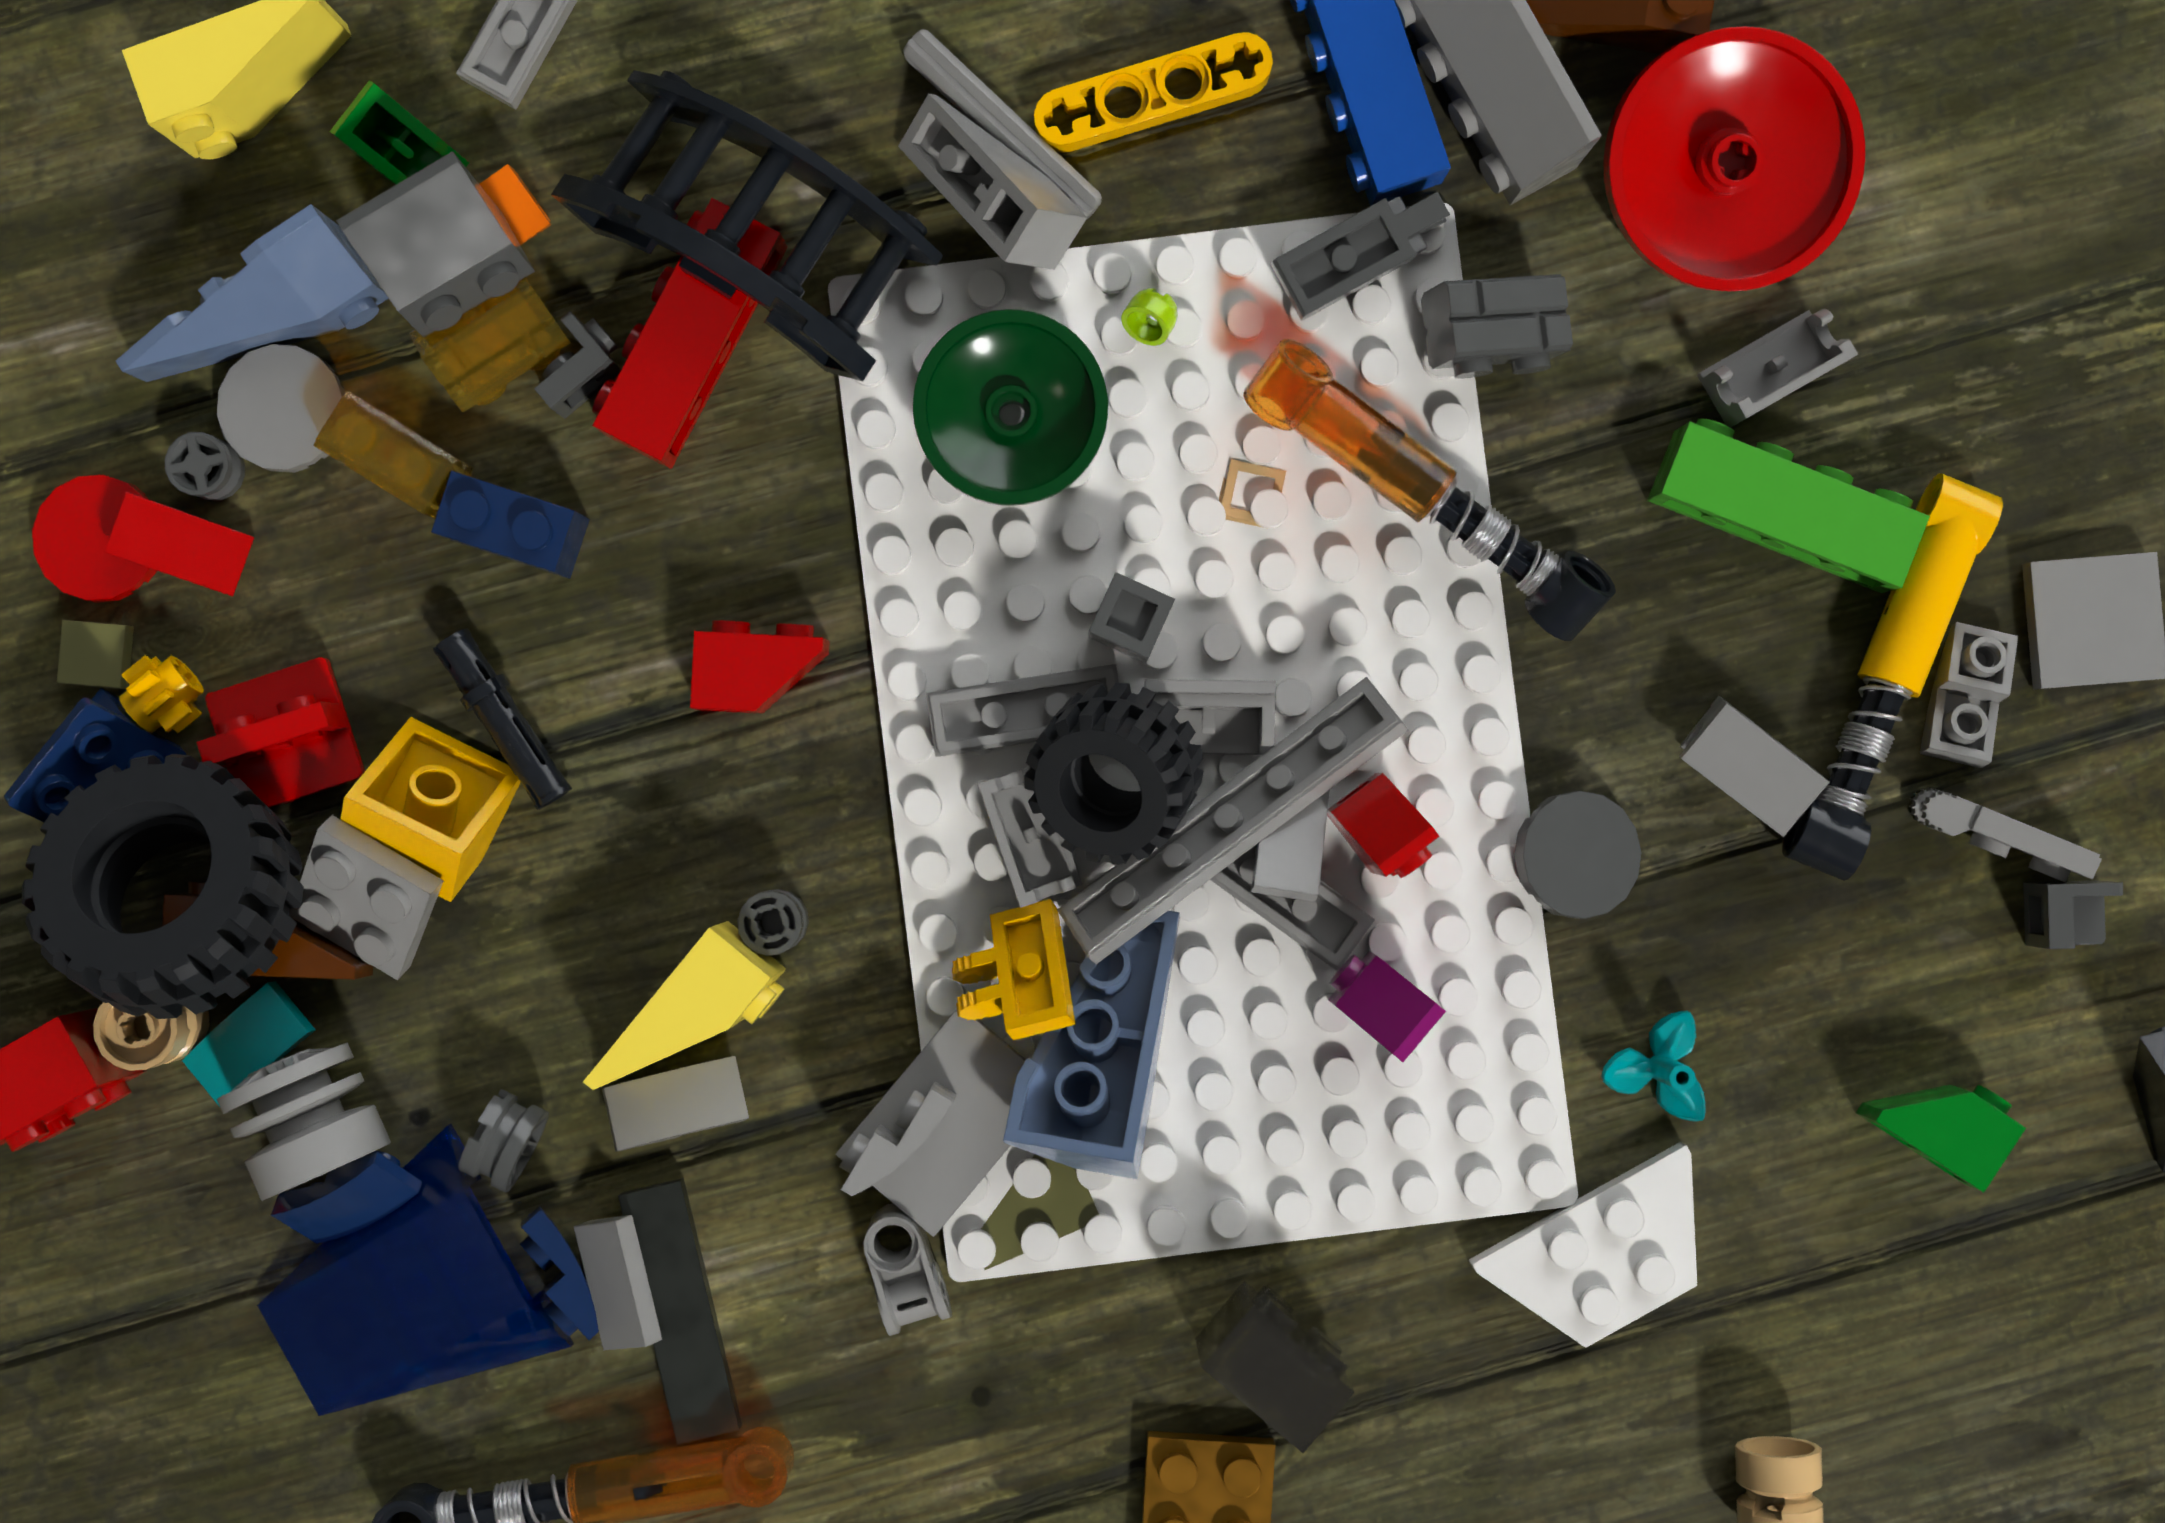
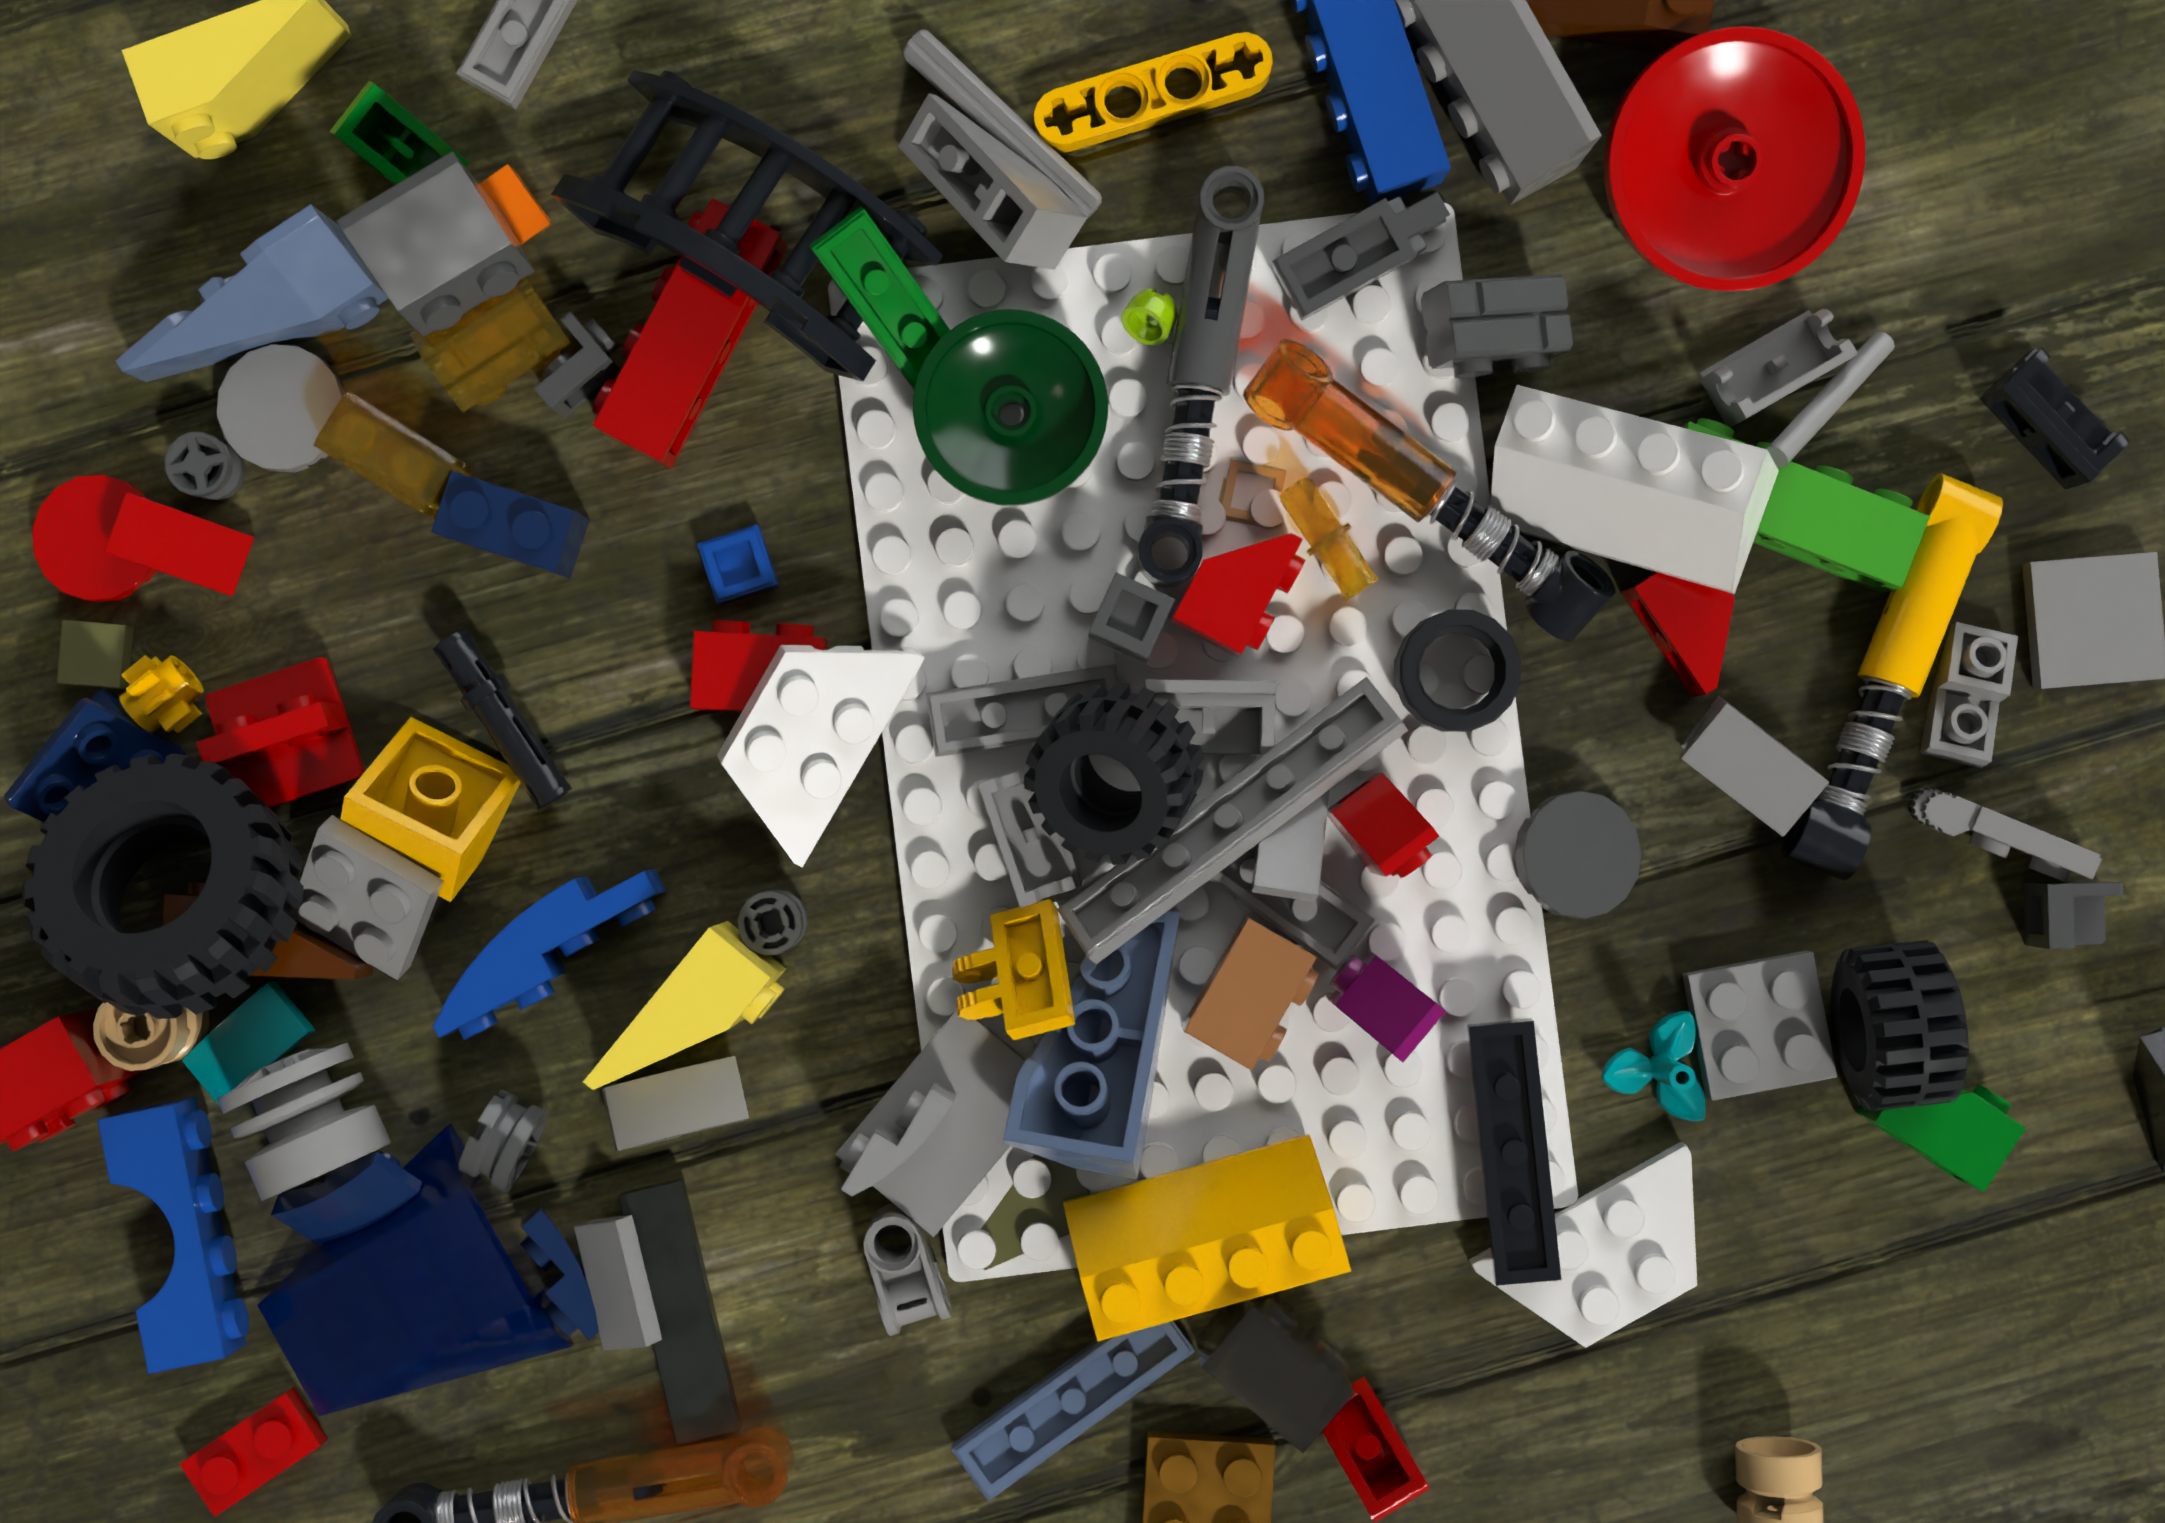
(167, 1159): none -> blue arch
(253, 1452): none -> red plate
(524, 956): none -> blue slope
(738, 564): none -> blue tile
(812, 733): none -> white wing
(881, 291): none -> green tile
(1067, 1404): none -> sand blue tile
(1201, 366): none -> piece
(1205, 1237): none -> yellow slope
(1233, 591): none -> red slope
(1250, 994): none -> medium nougat brick
(1327, 538): none -> clear yellow axle
(1374, 1454): none -> red slope
(1506, 670): none -> black tyre
(1514, 1152): none -> black plate
(1630, 487): none -> white slope
(1686, 625): none -> red slope
(1759, 1025): none -> light grey plate
(1830, 398): none -> light grey bar
(1899, 1025): none -> black tyre
(2052, 421): none -> black hinge

